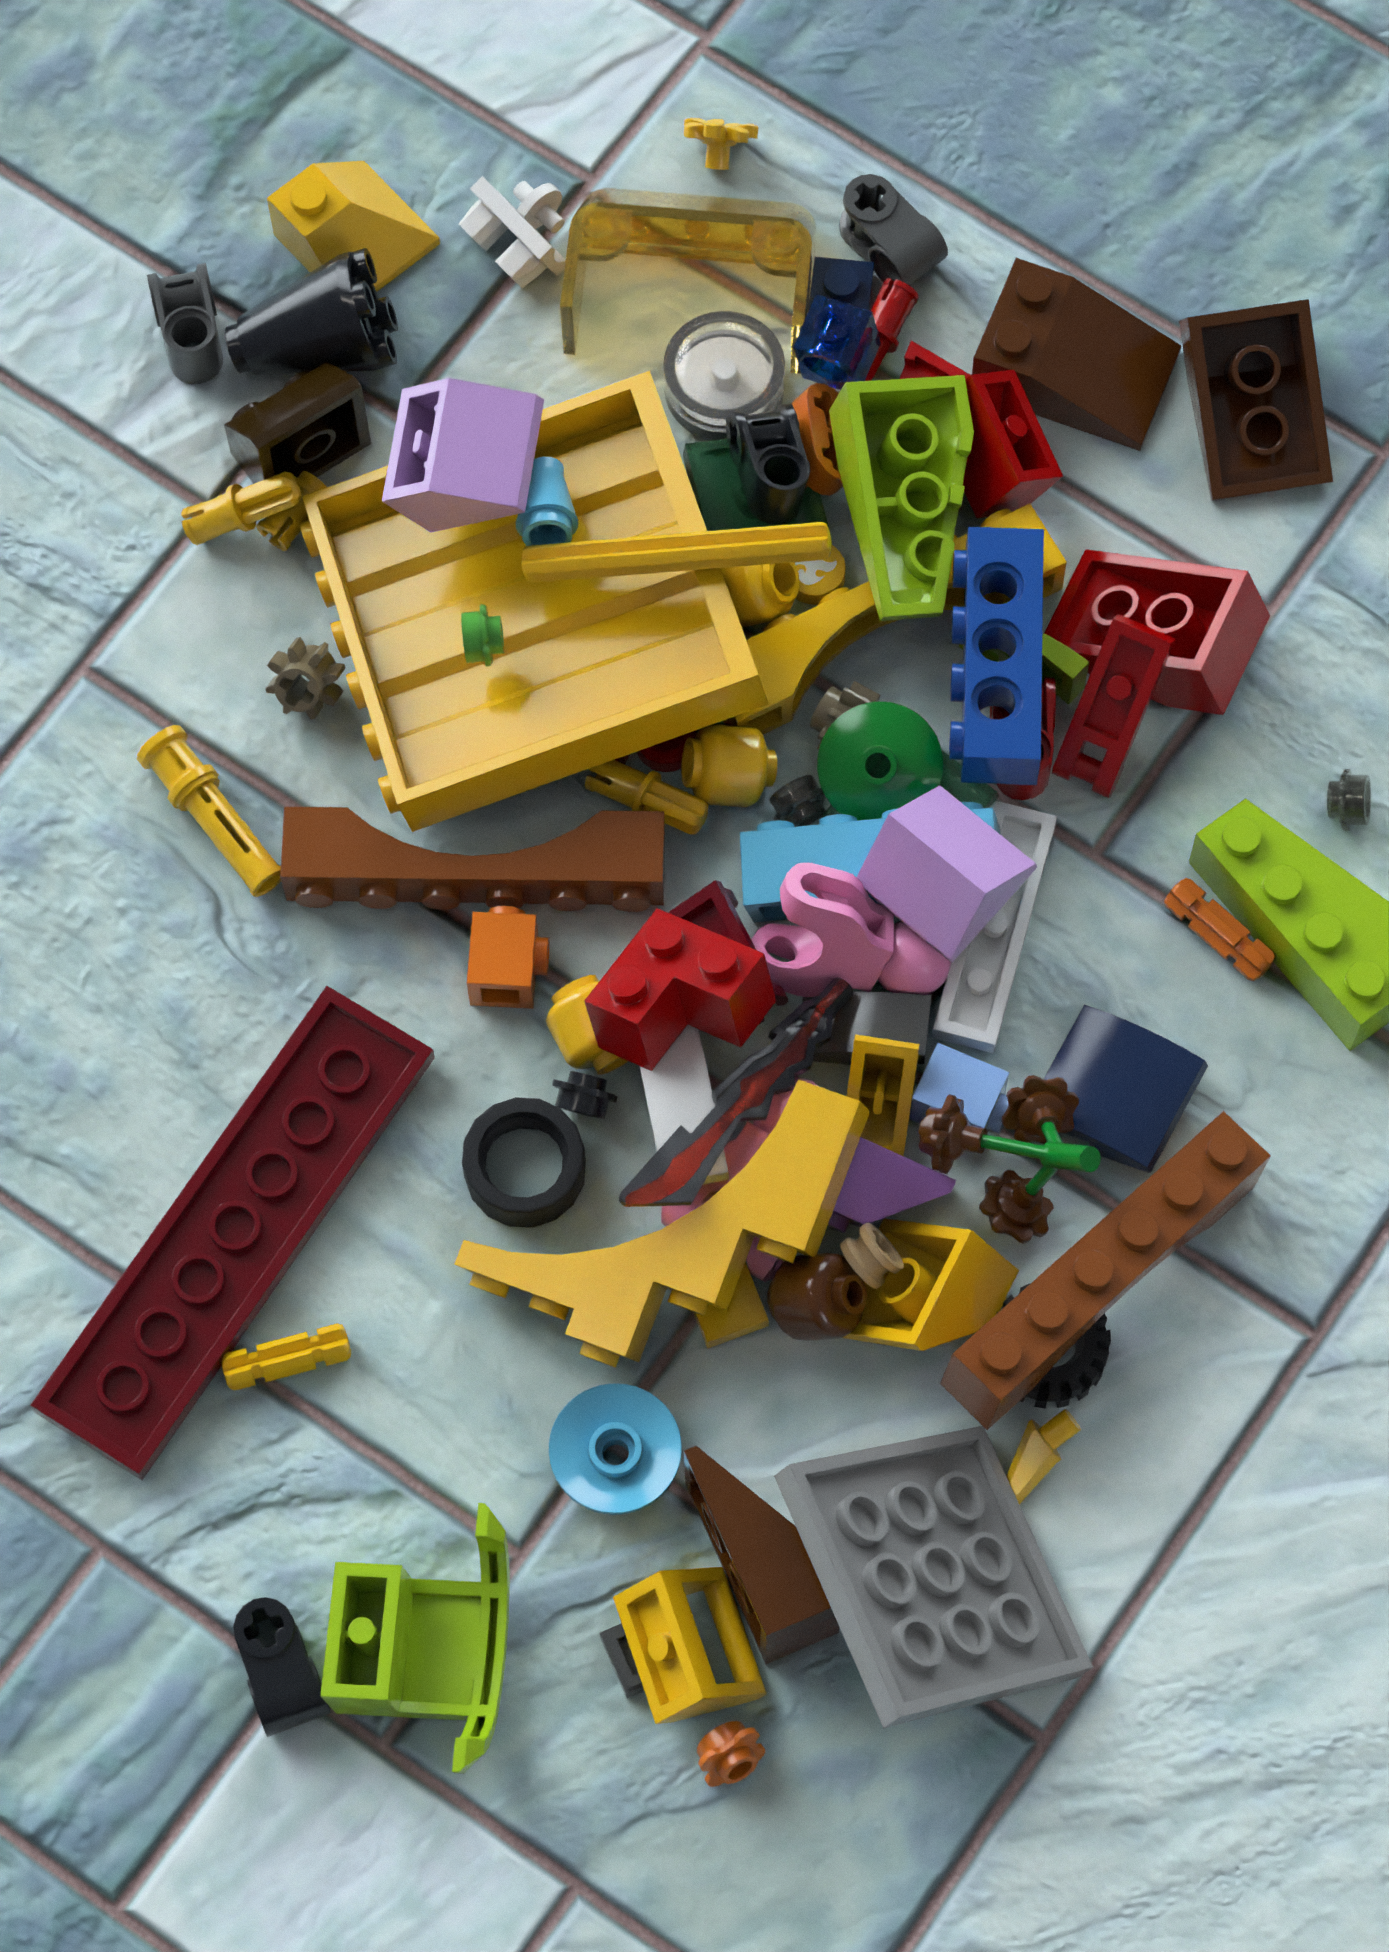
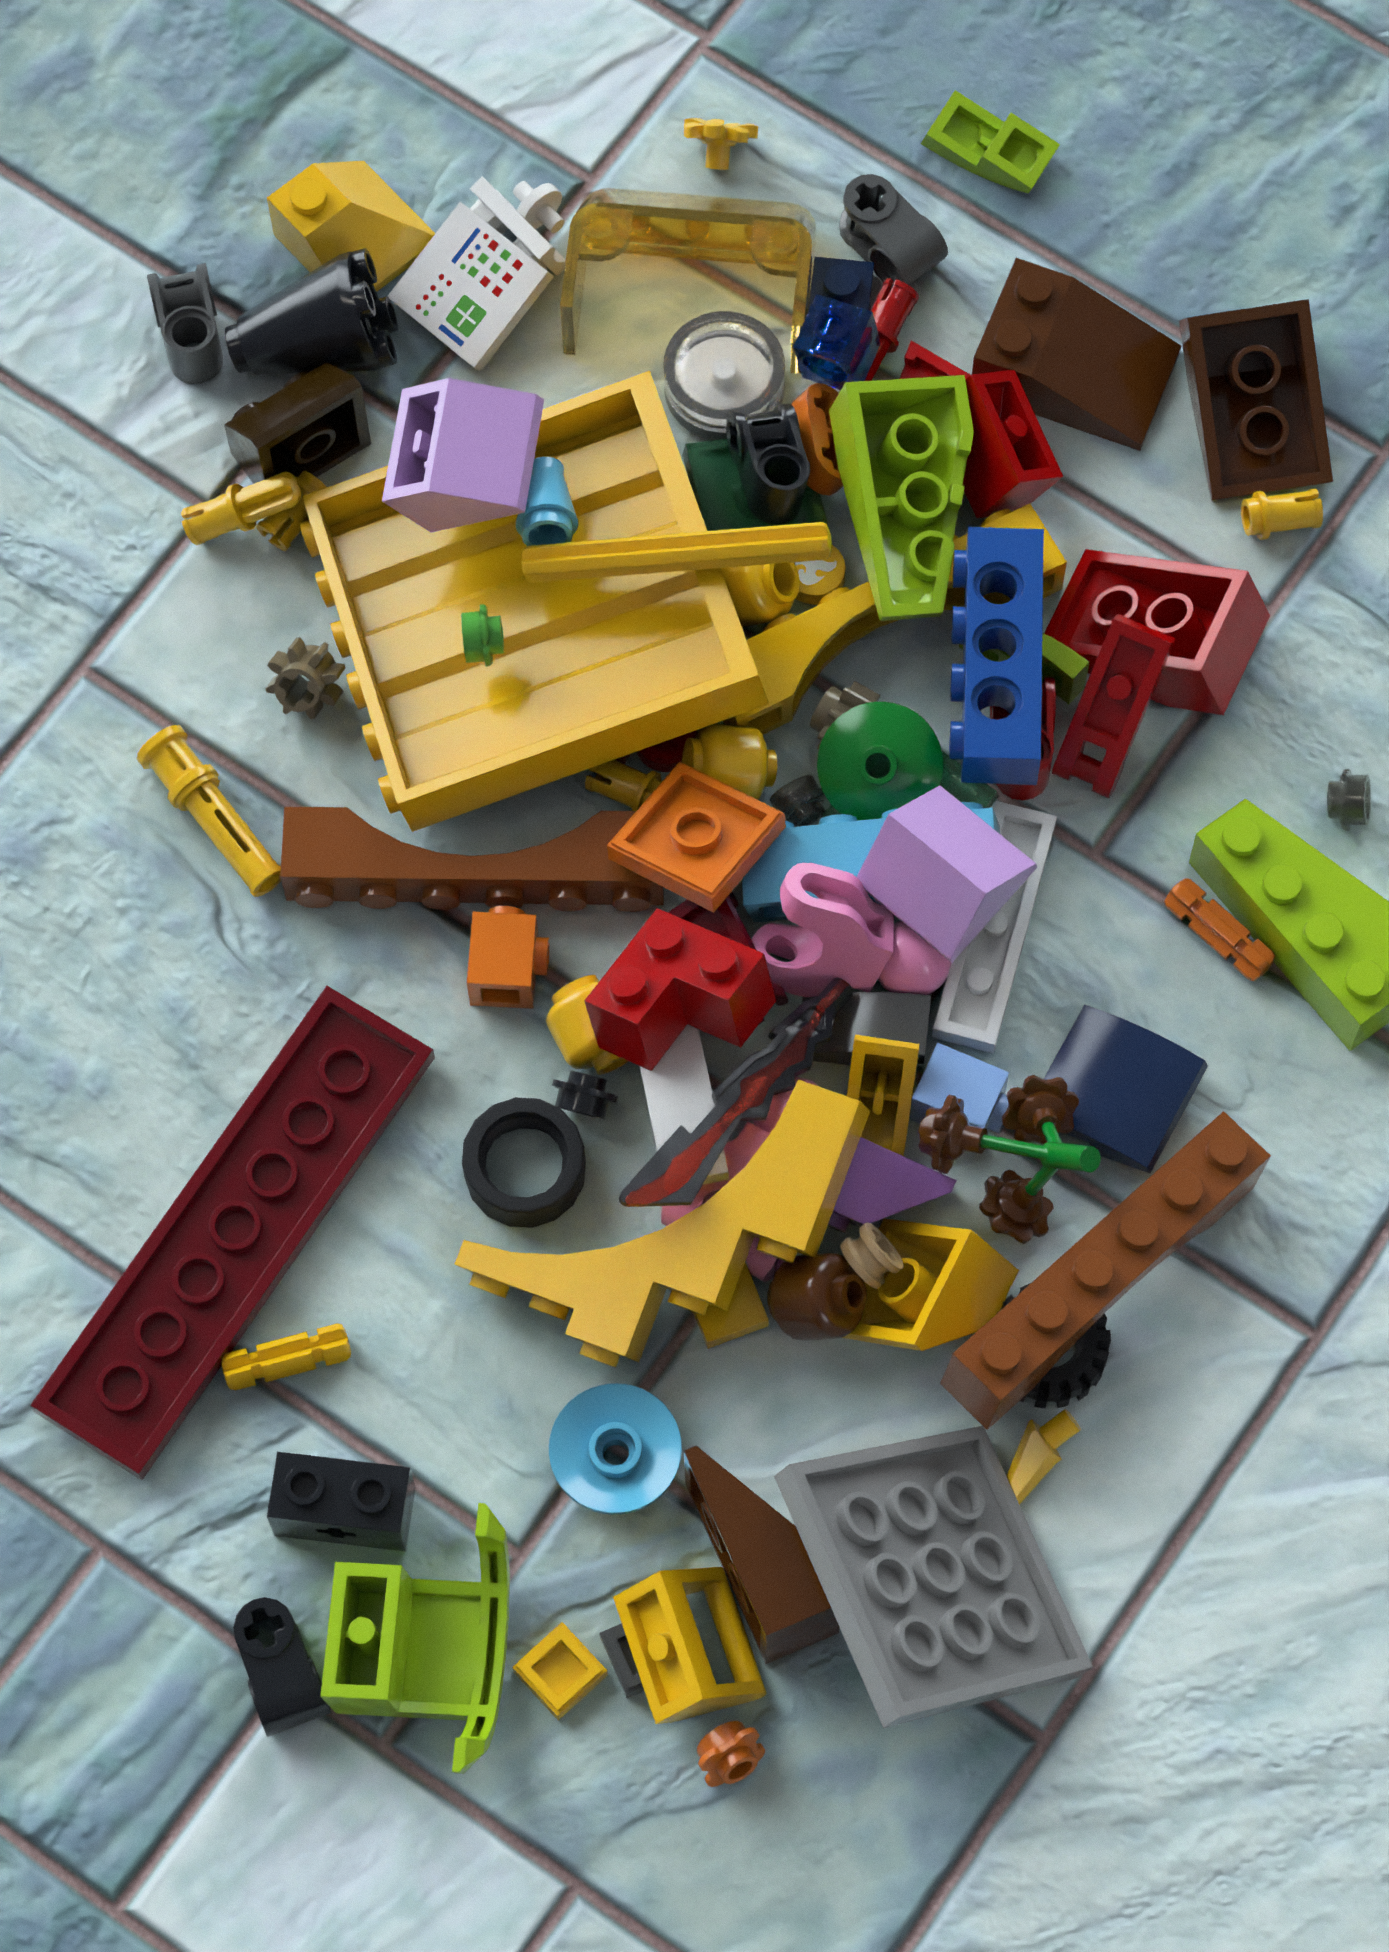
(341, 1501): none -> black brick
(470, 286): none -> white tile
(560, 1671): none -> yellow tile
(696, 836): none -> orange tile
(983, 144): none -> lime slope
(1281, 512): none -> yellow pin

